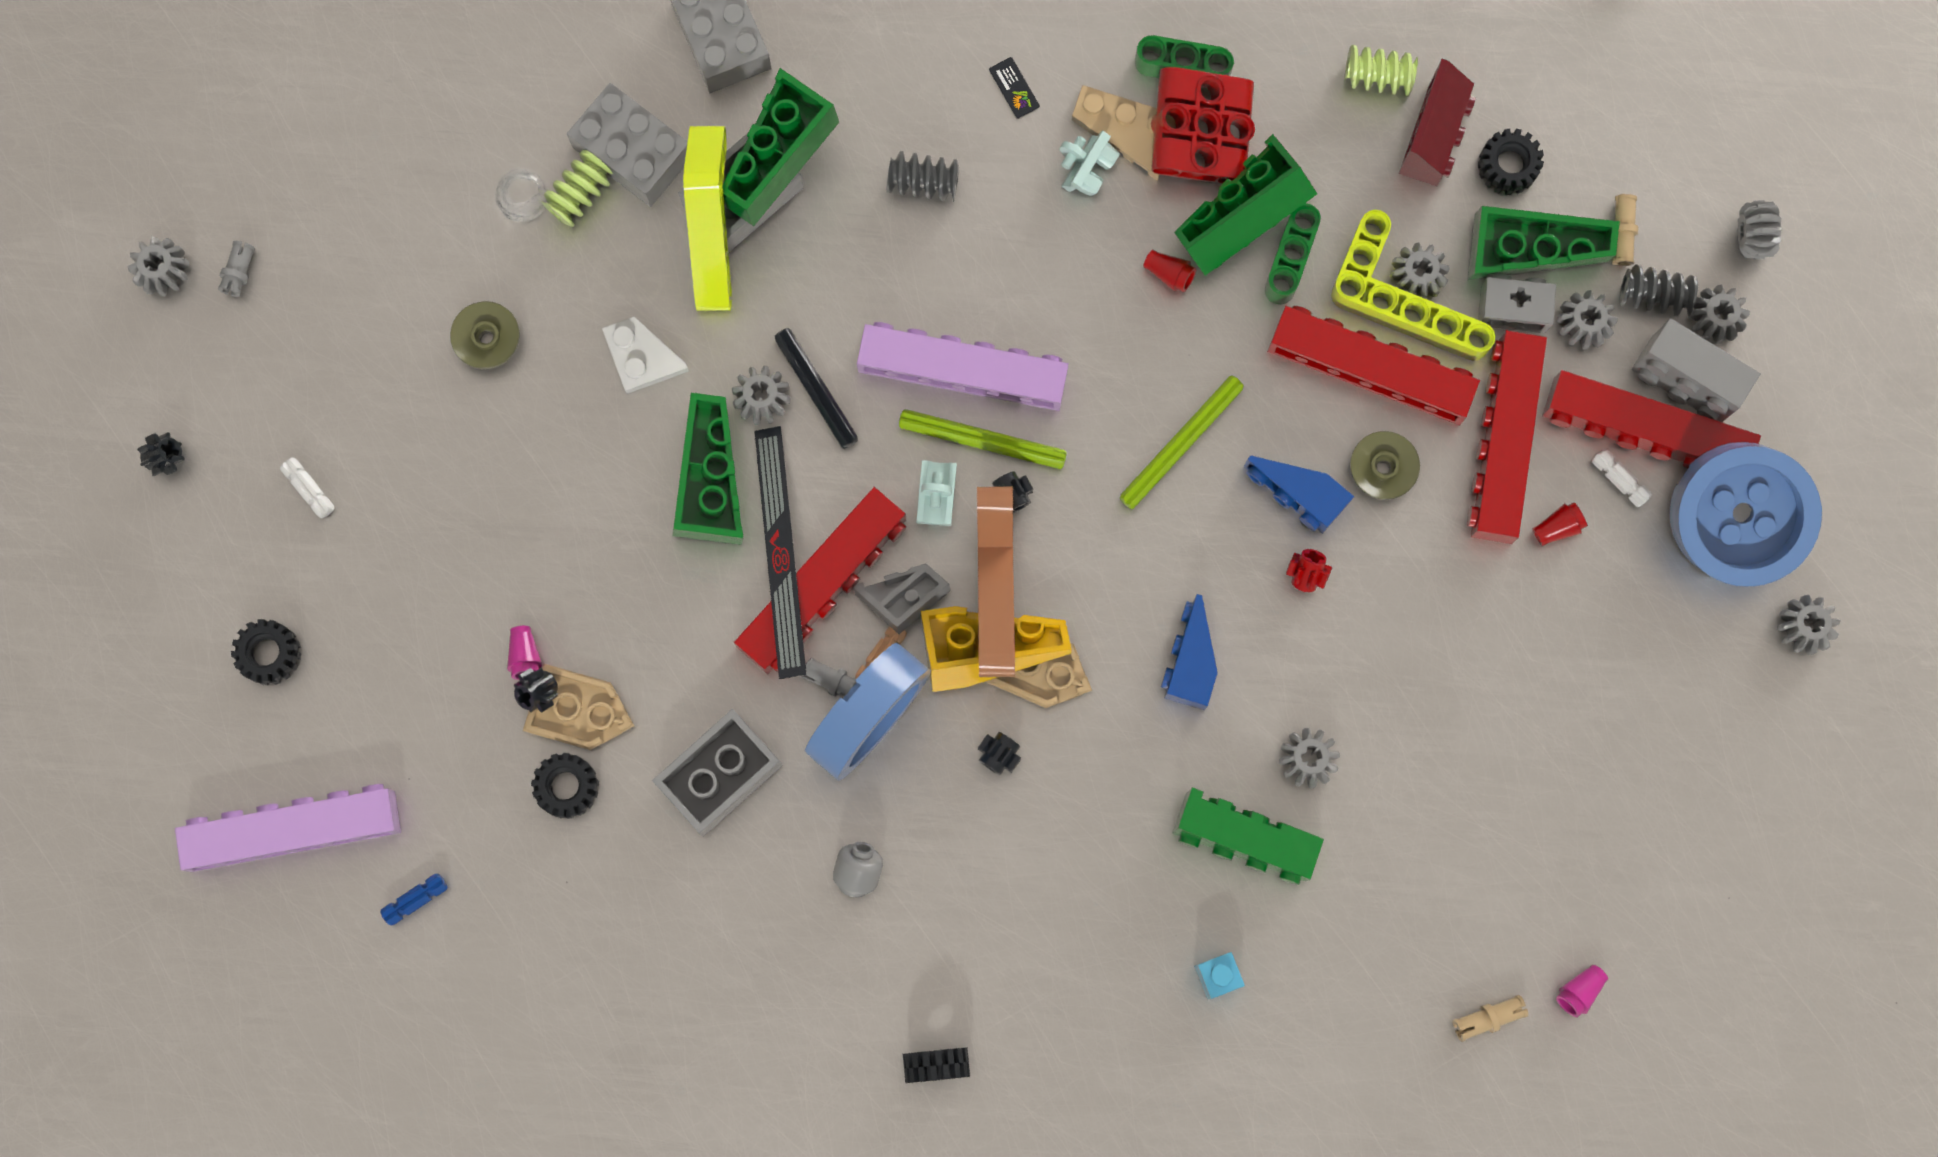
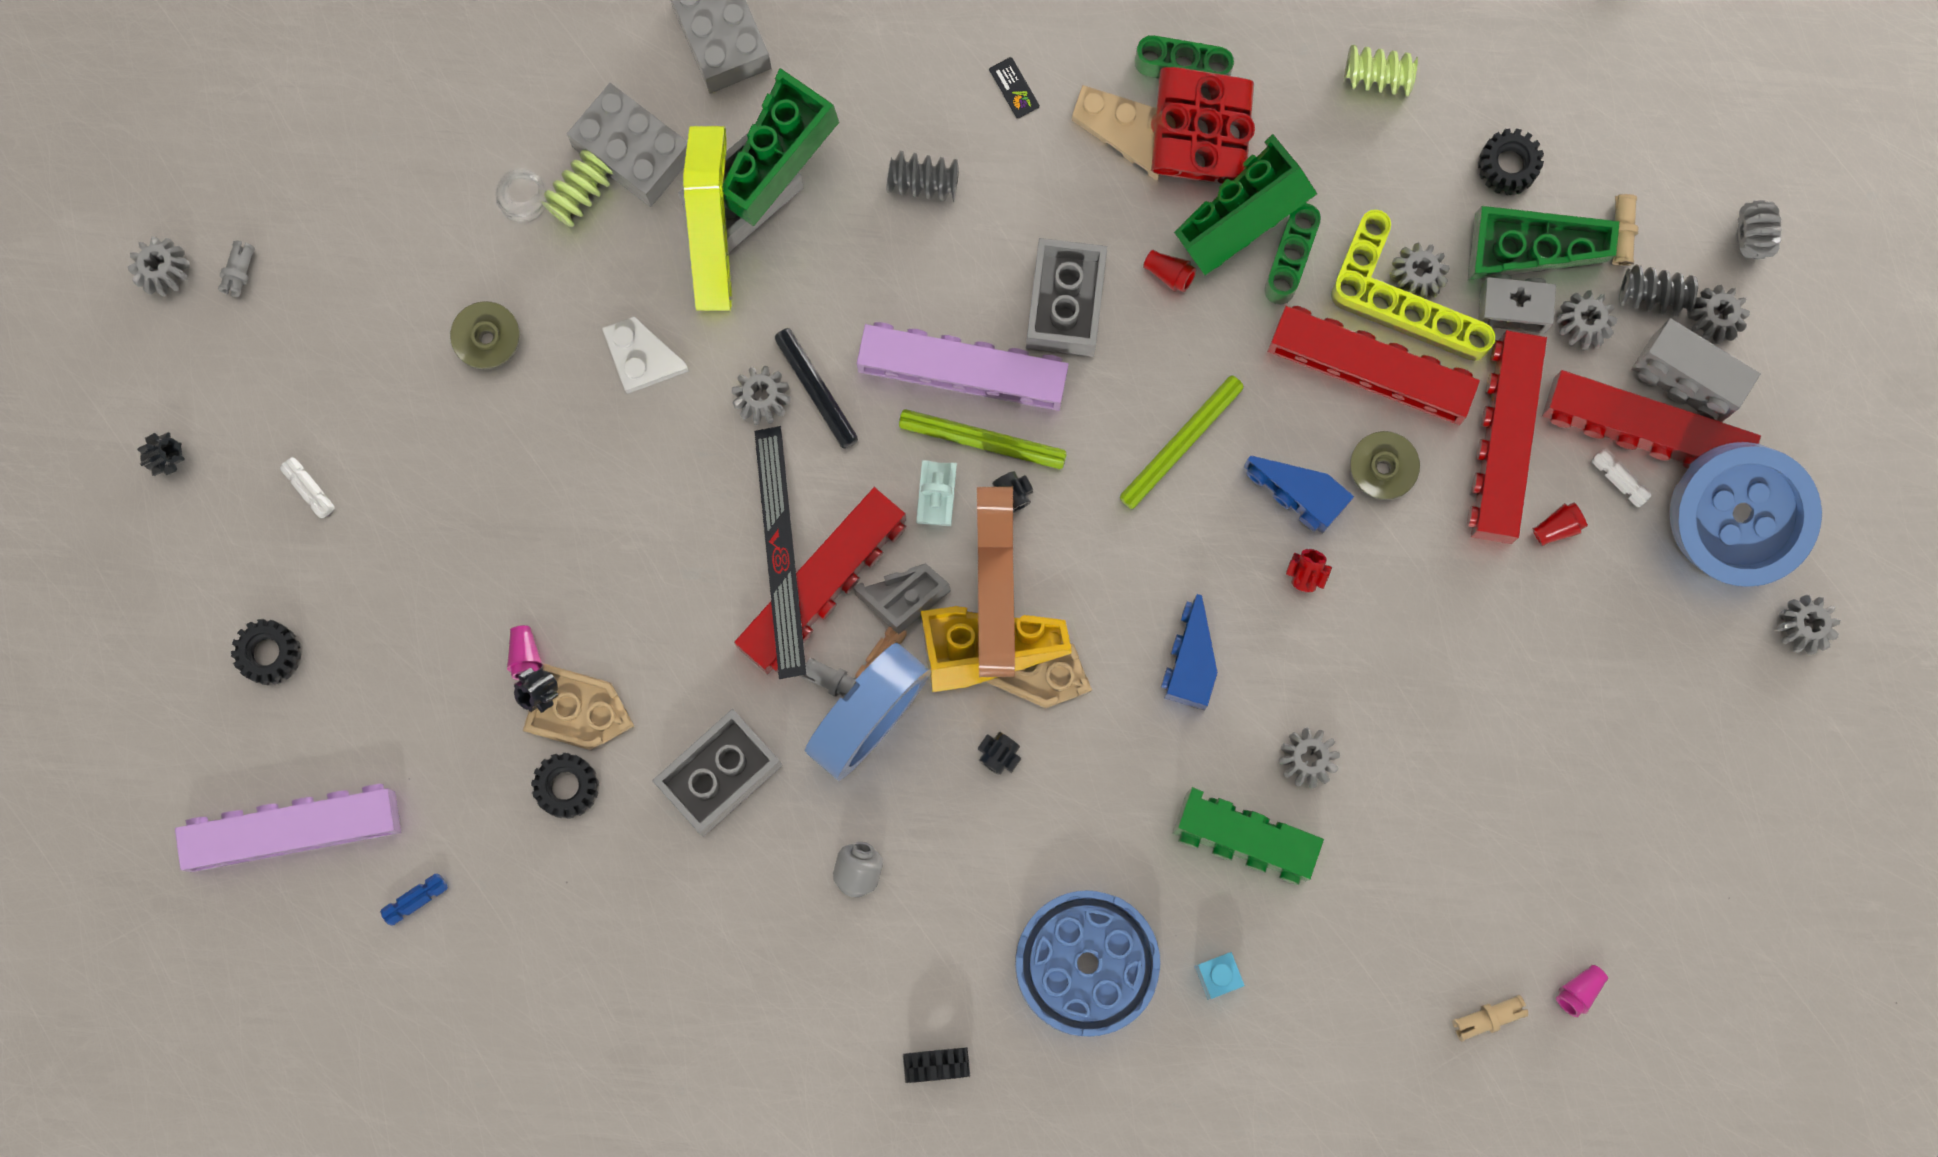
(707, 483): green wedge -> none
(1066, 297): none -> light grey brick
(1081, 1001): none -> medium blue brick
(1095, 151): light aqua hips -> none
(1439, 125): dark red slope -> none

